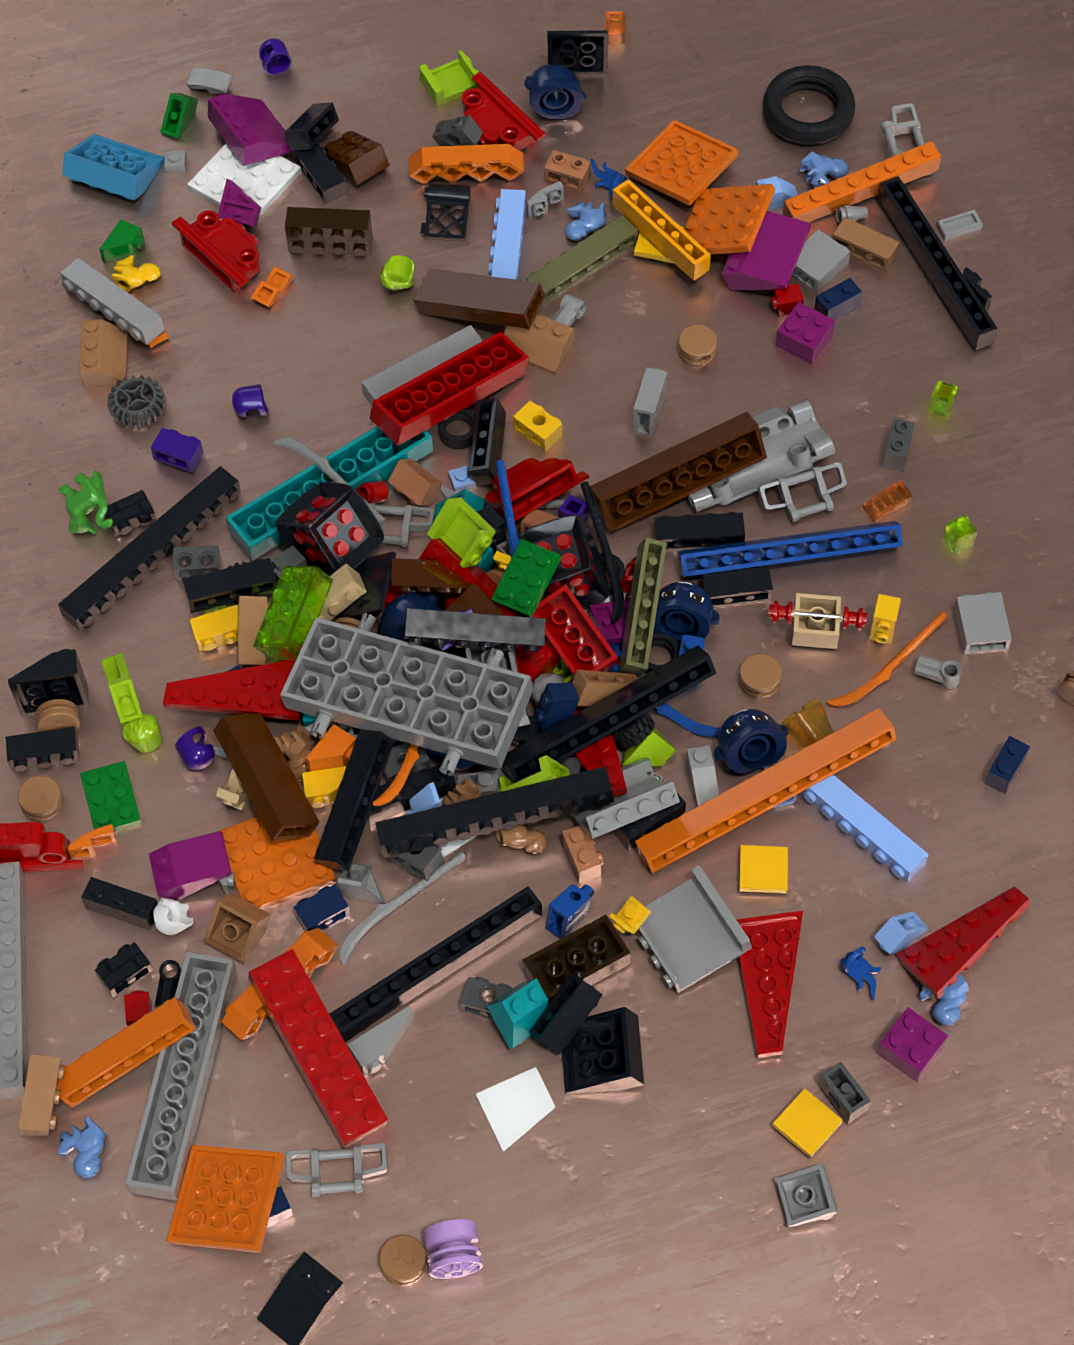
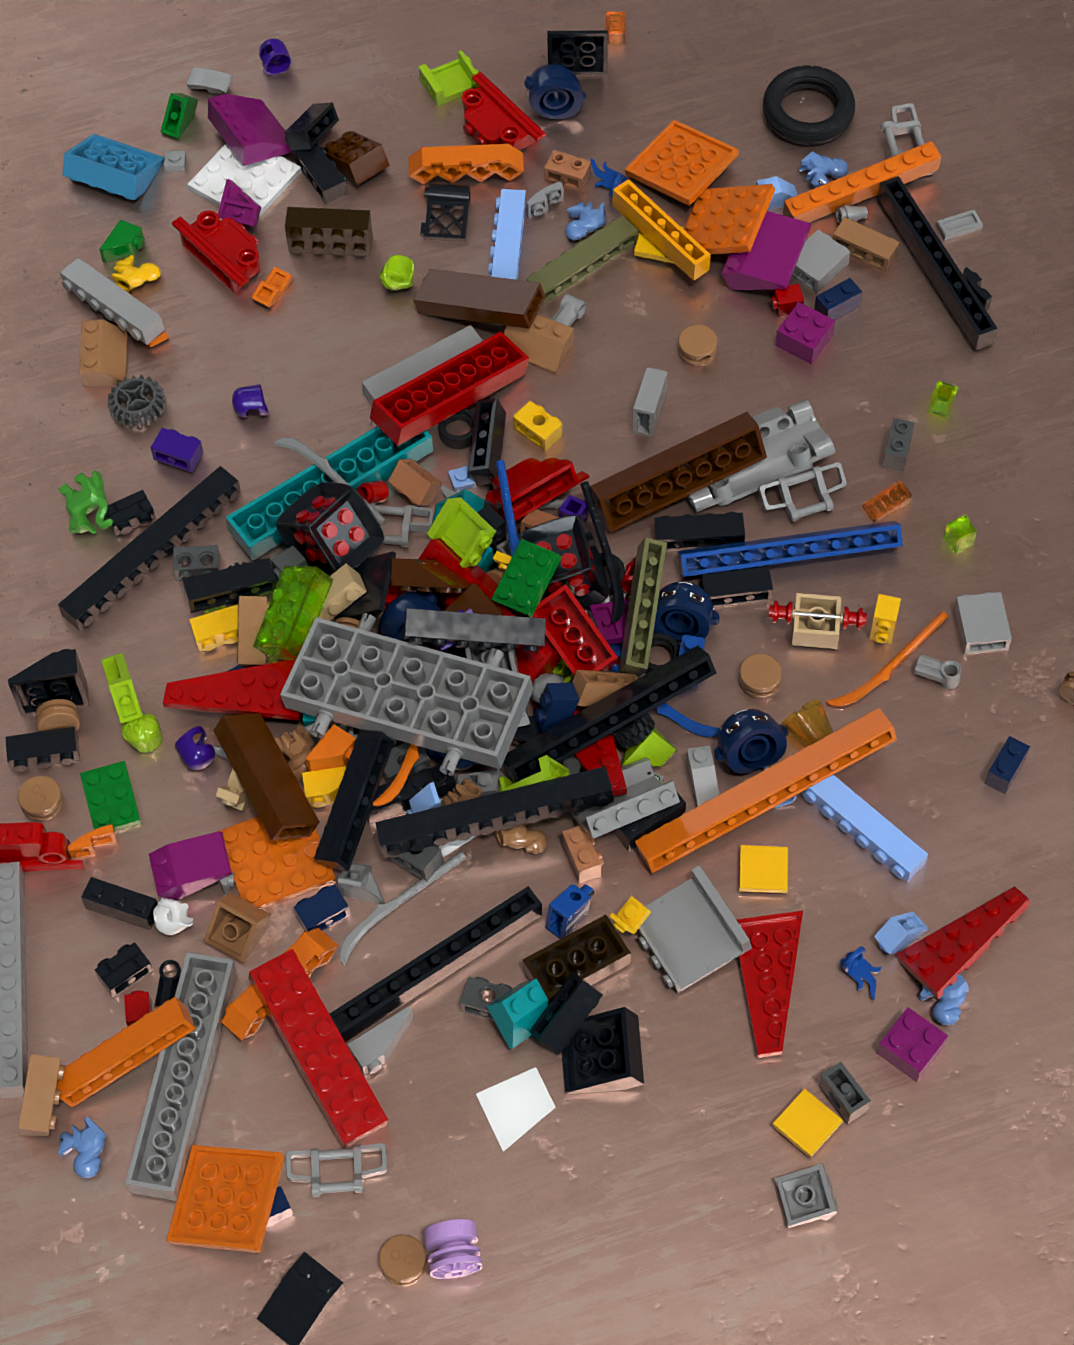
(457, 132): dark grey brick -> none

